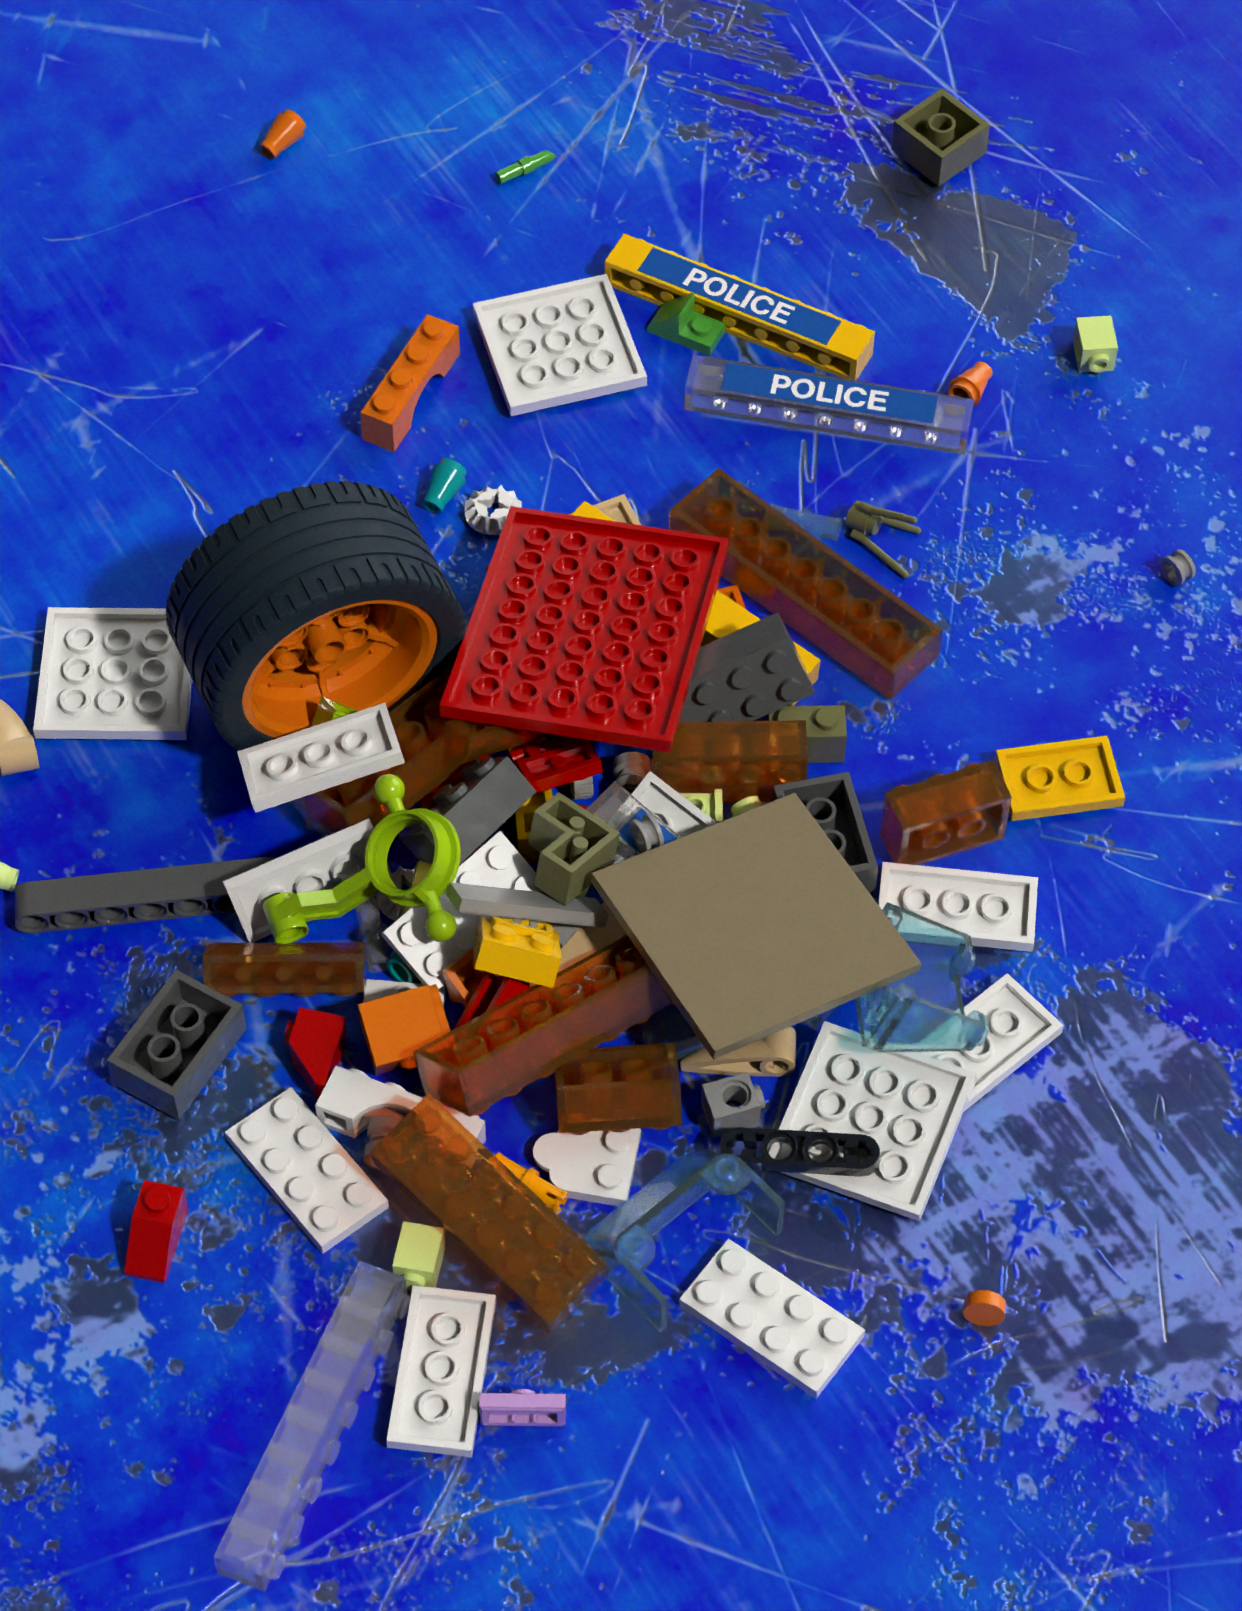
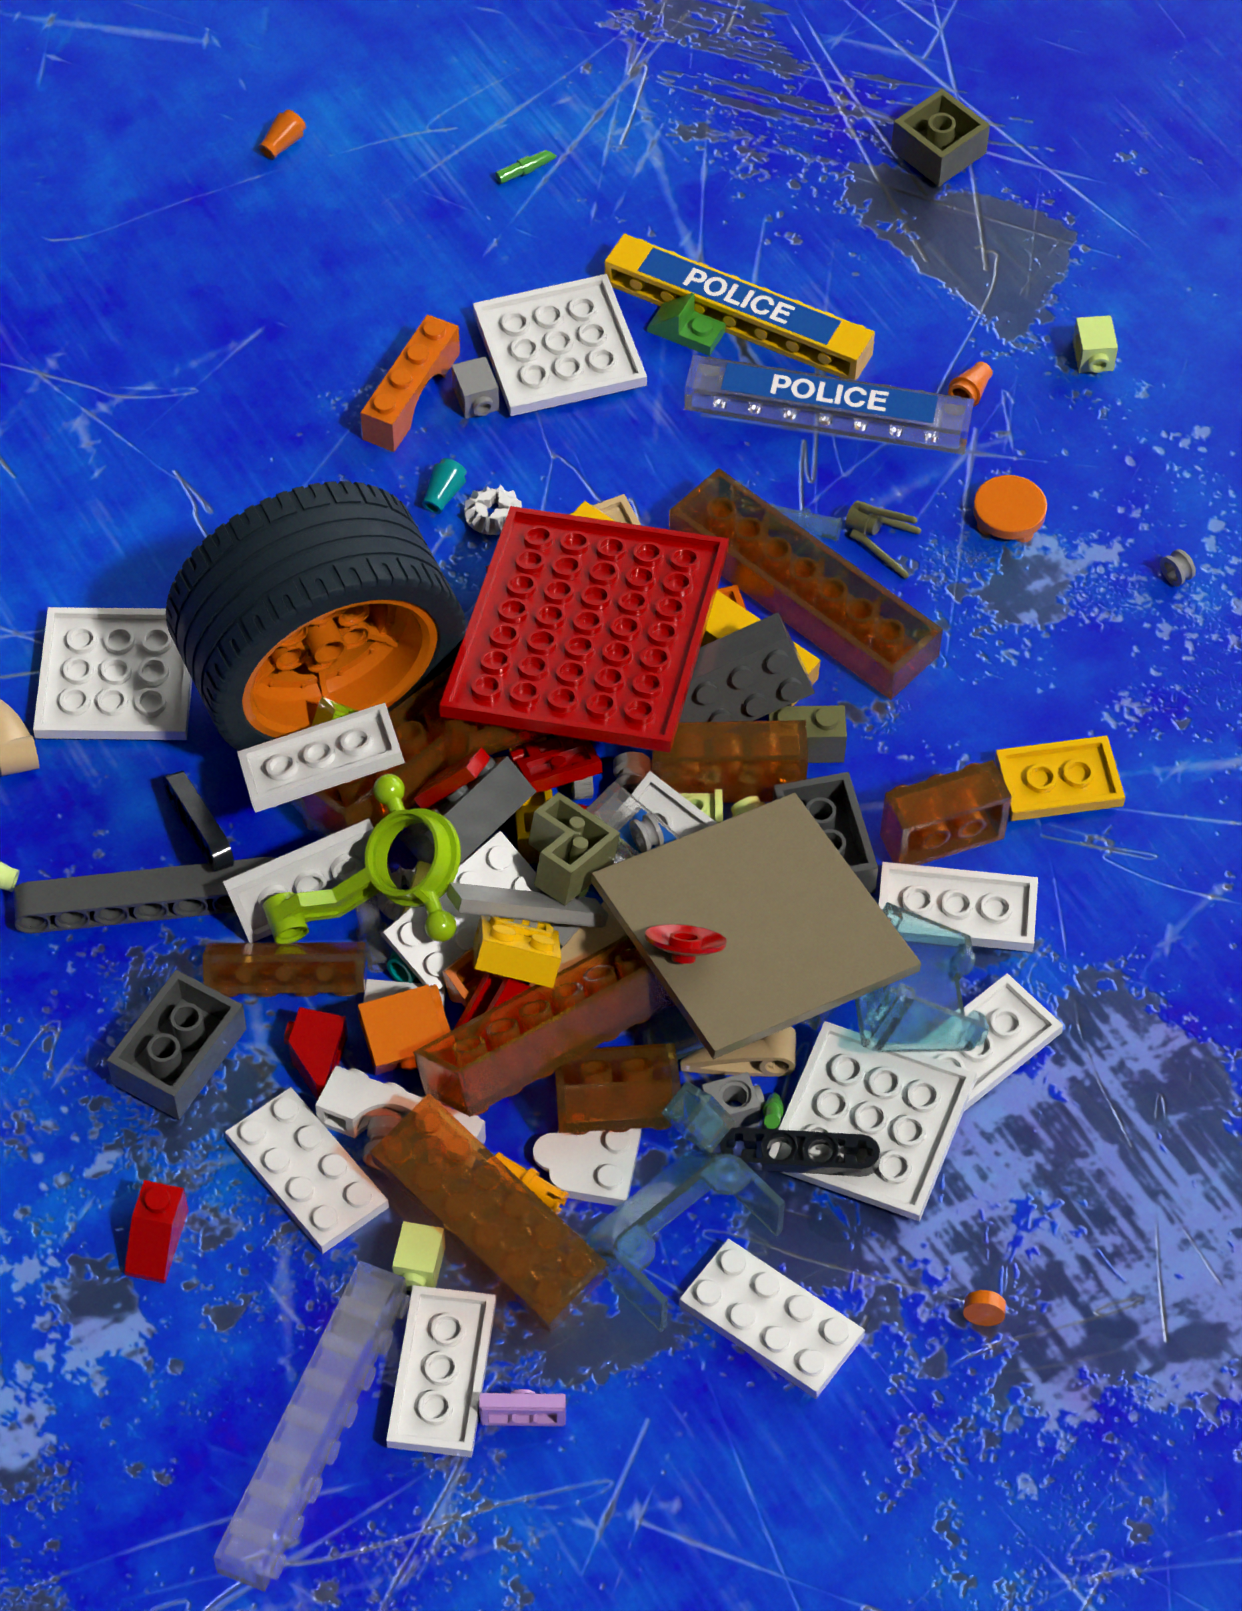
(198, 821): none -> black beam
(452, 778): none -> red tile
(475, 387): none -> light grey brick
(685, 941): none -> red dish
(698, 1117): none -> clear light blue brick
(773, 1111): none -> bright green piece
(1009, 508): none -> orange tile

